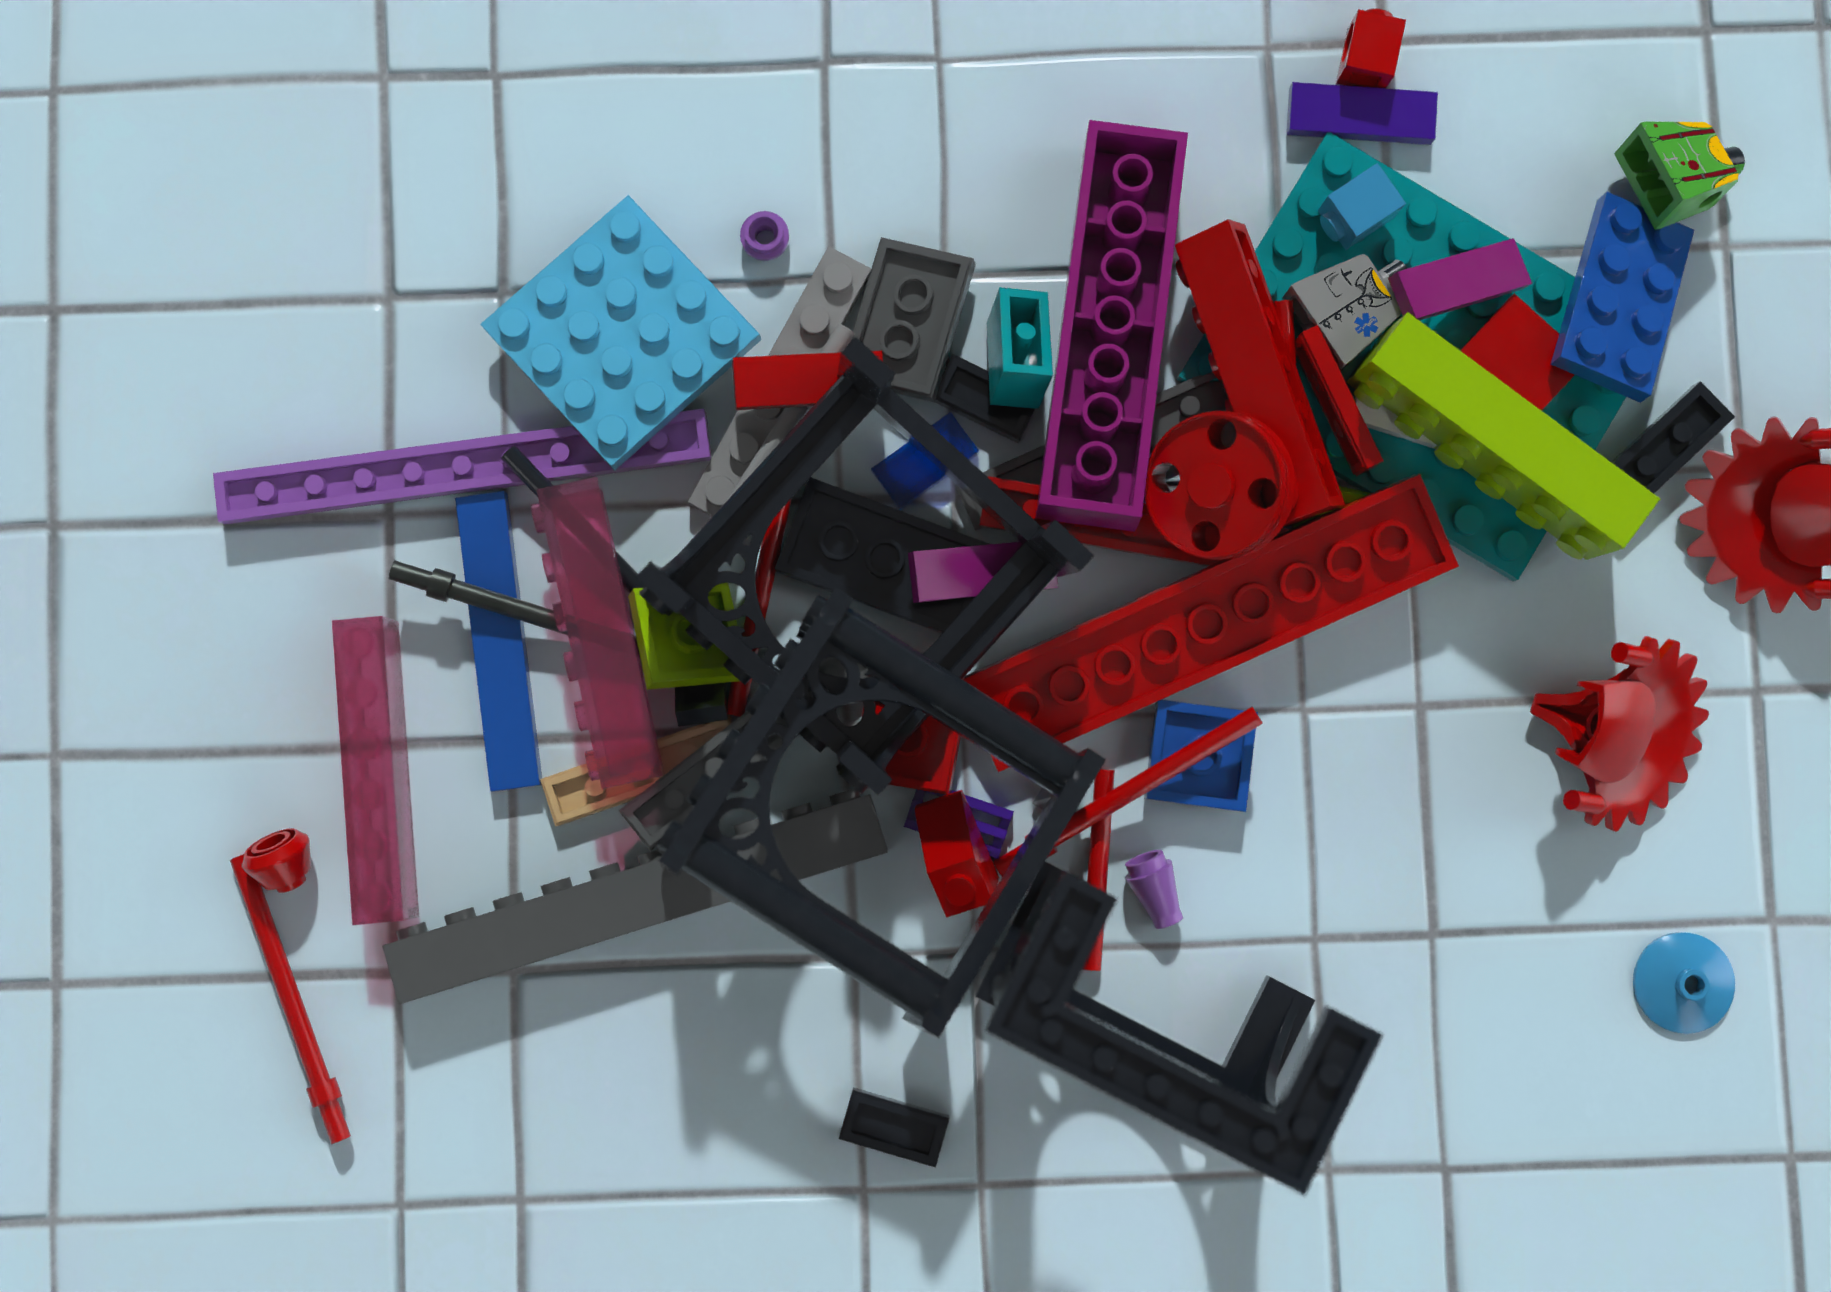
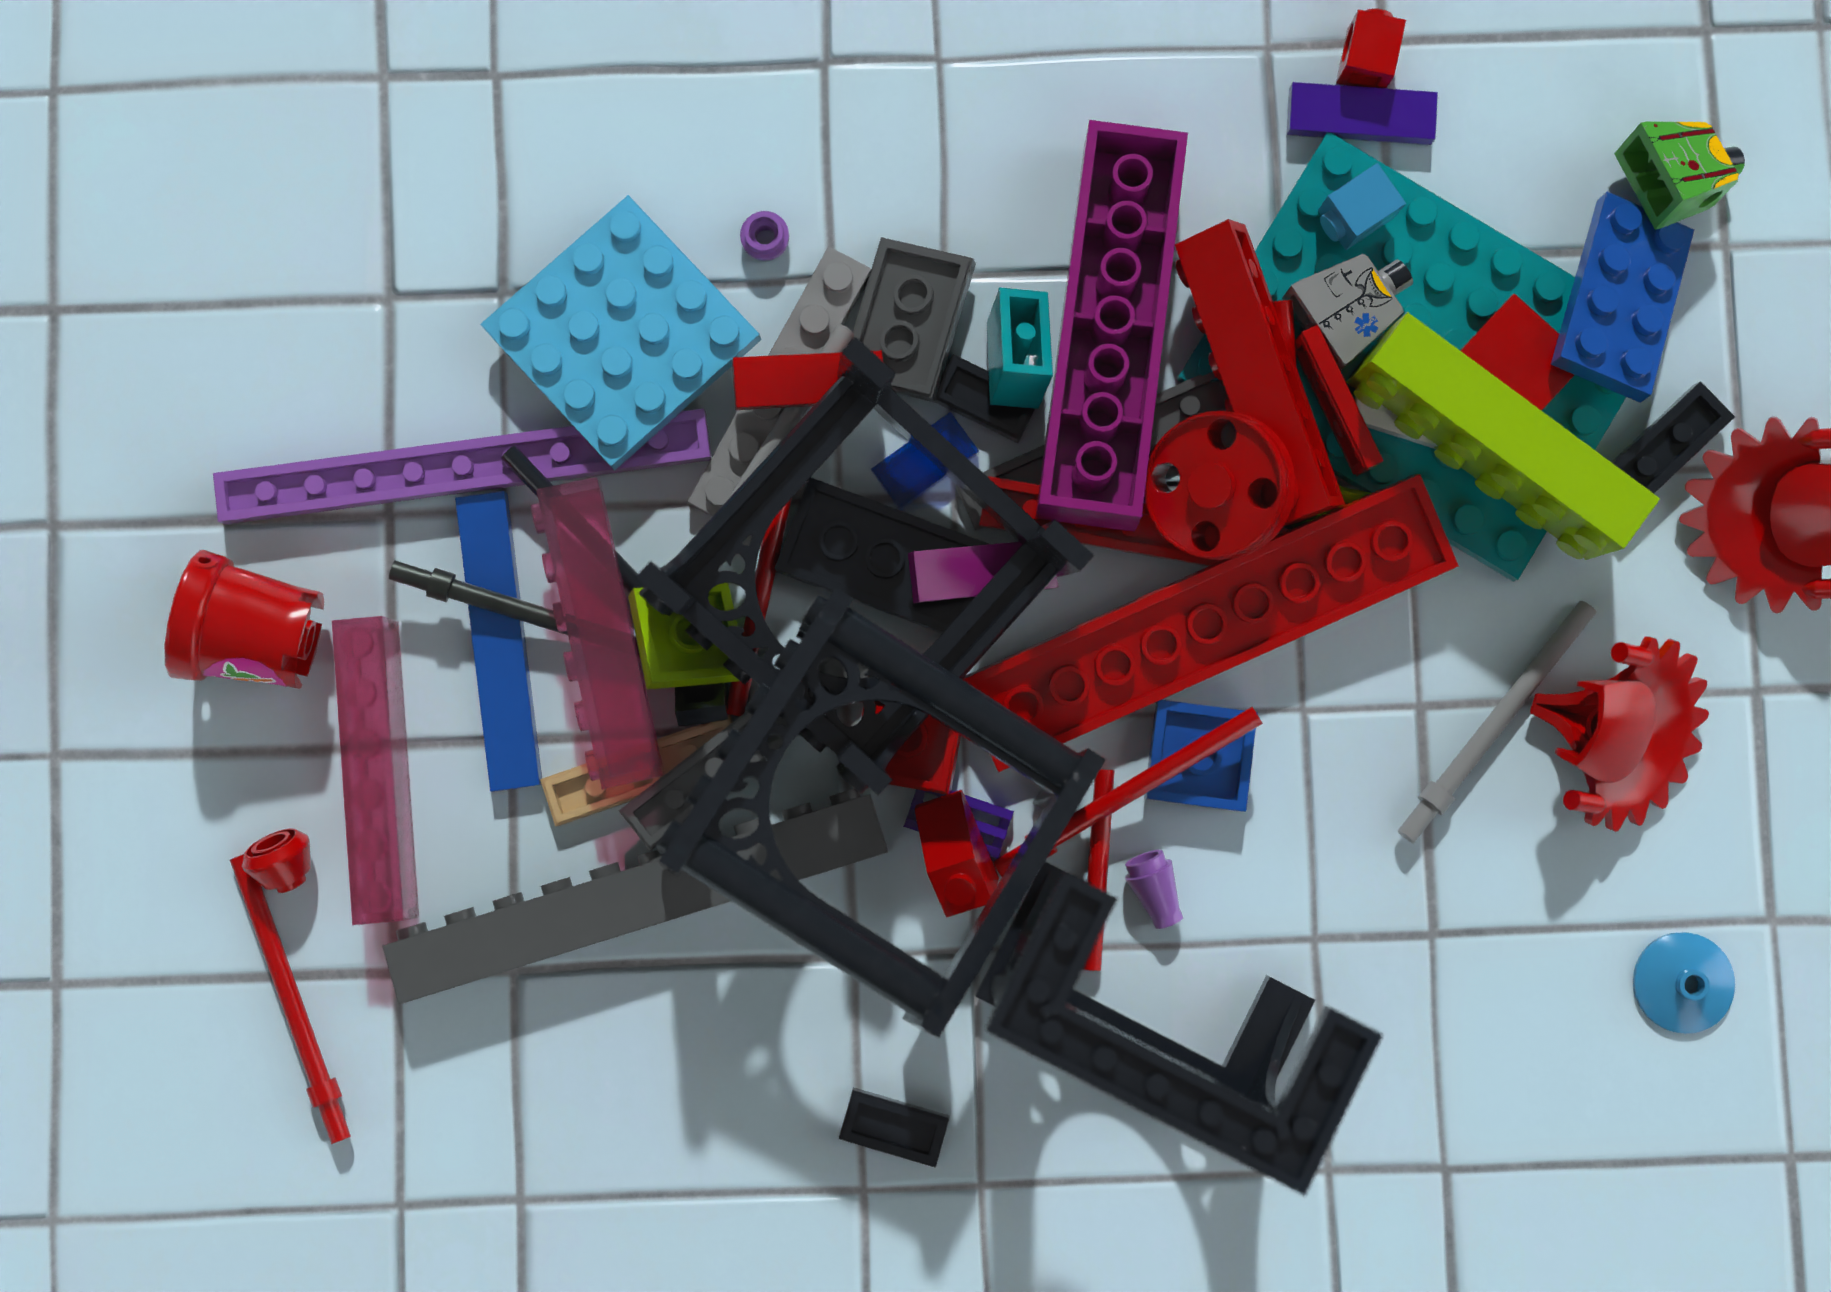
(240, 625): none -> red piece
(1438, 796): none -> light grey bar
(1460, 280): magenta tile -> none

